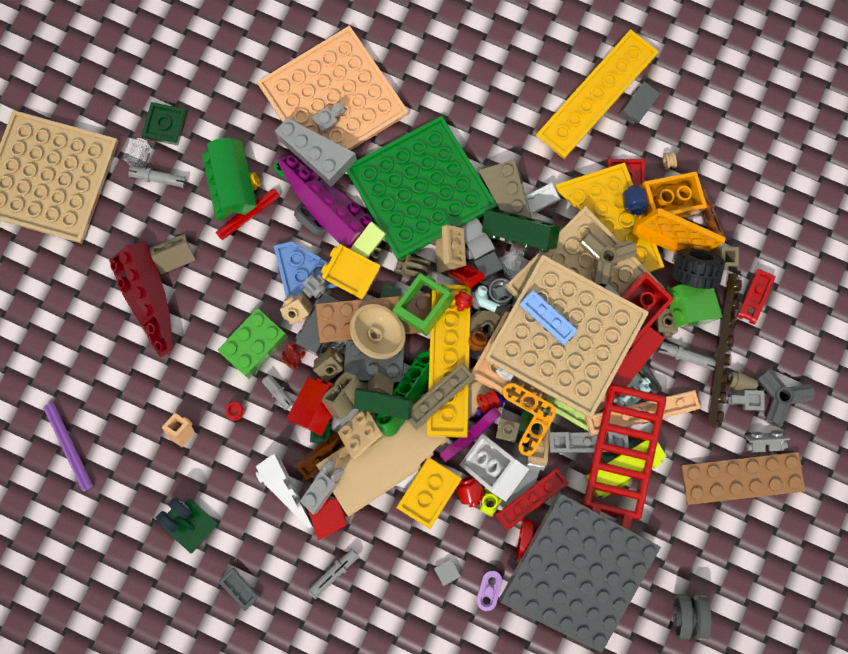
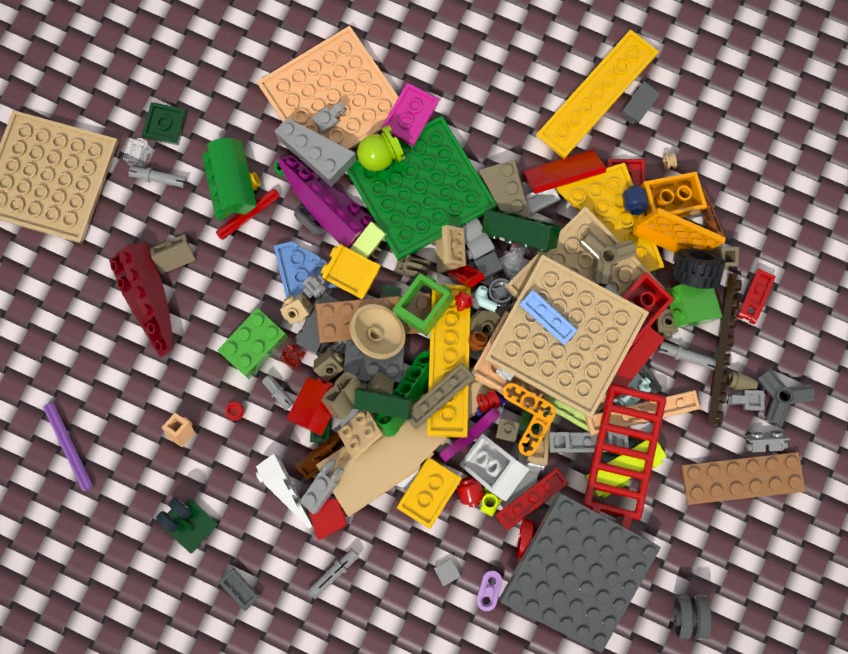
(378, 151): none -> lime tile
(411, 114): none -> dark pink tile
(564, 171): none -> red tile

